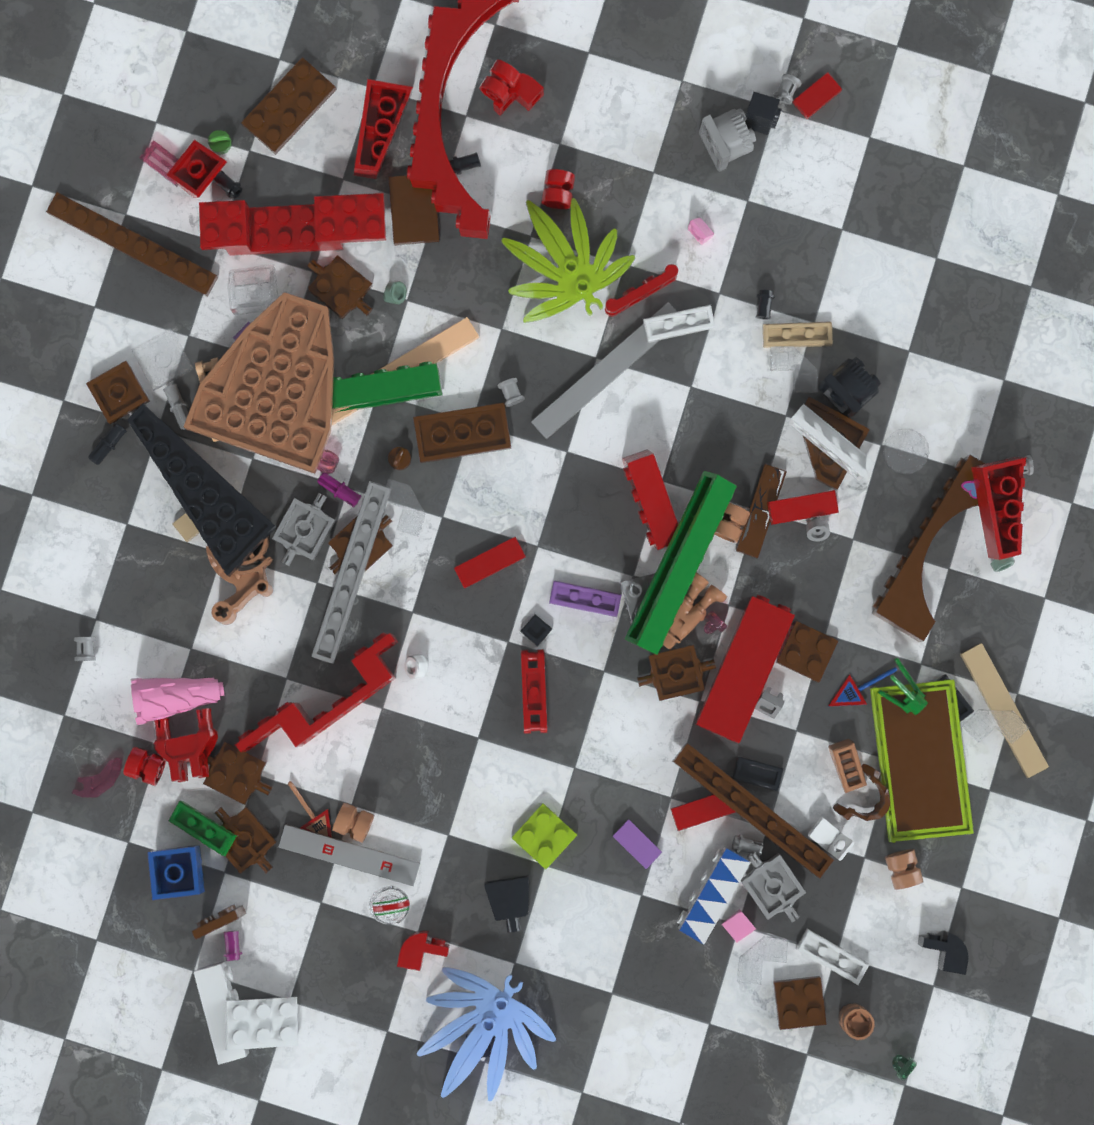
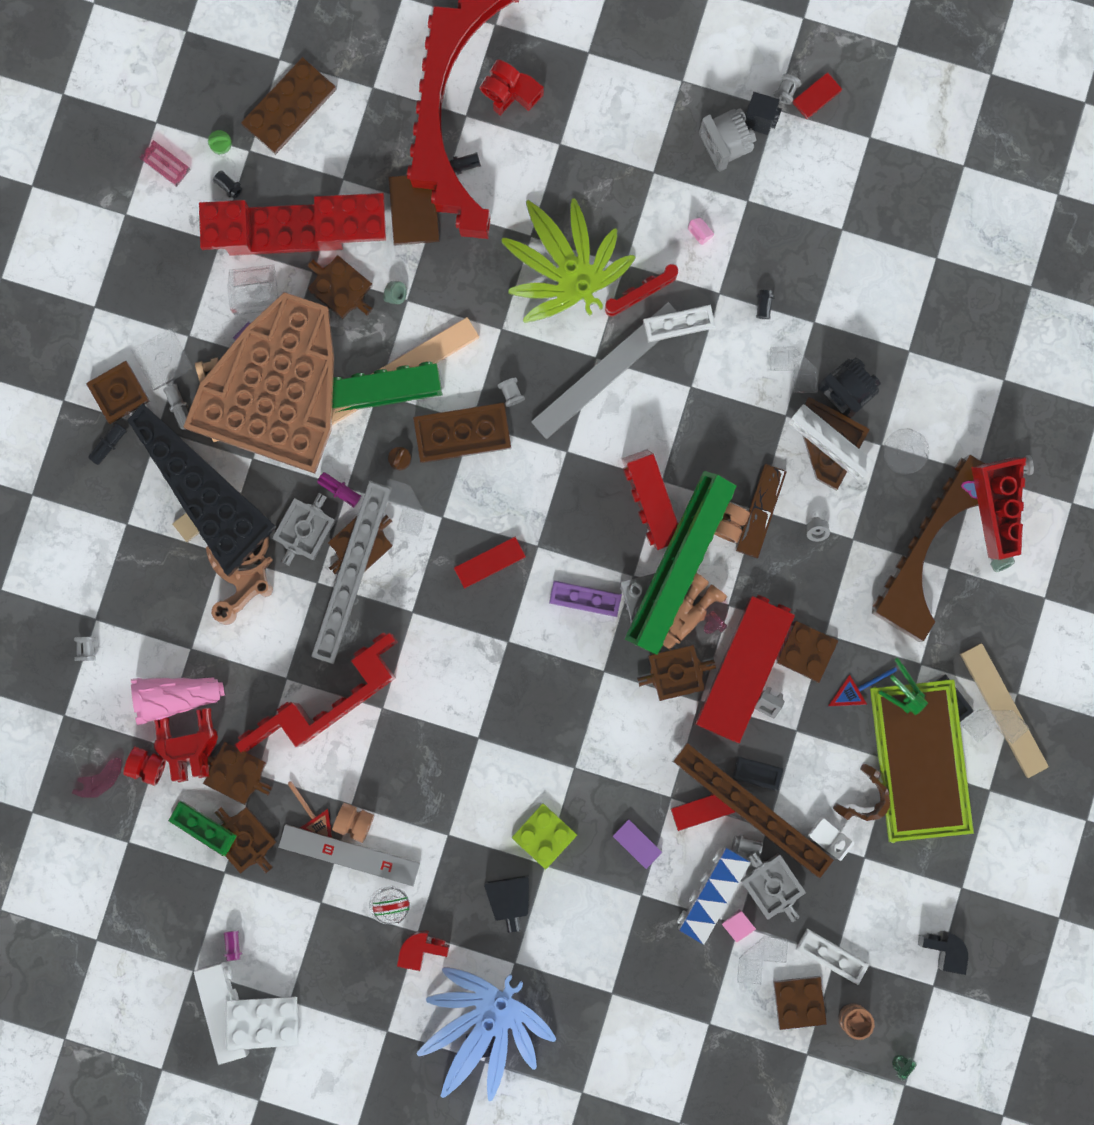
(132, 244): reddish brown plate -> none
(176, 872): blue brick -> none
(196, 169): red slope -> none
(211, 923): reddish brown plate -> none
(328, 462): clear pink tile -> none
(380, 120): red wedge -> none
(416, 666): white tile -> none
(534, 691): red plate -> none
(536, 630): black tile -> none
(558, 186): red wheel -> none
(797, 334): tan tile -> none
(802, 507): red tile -> none
(852, 753): nougat slope -> none
(904, 870): nougat wheel -> none

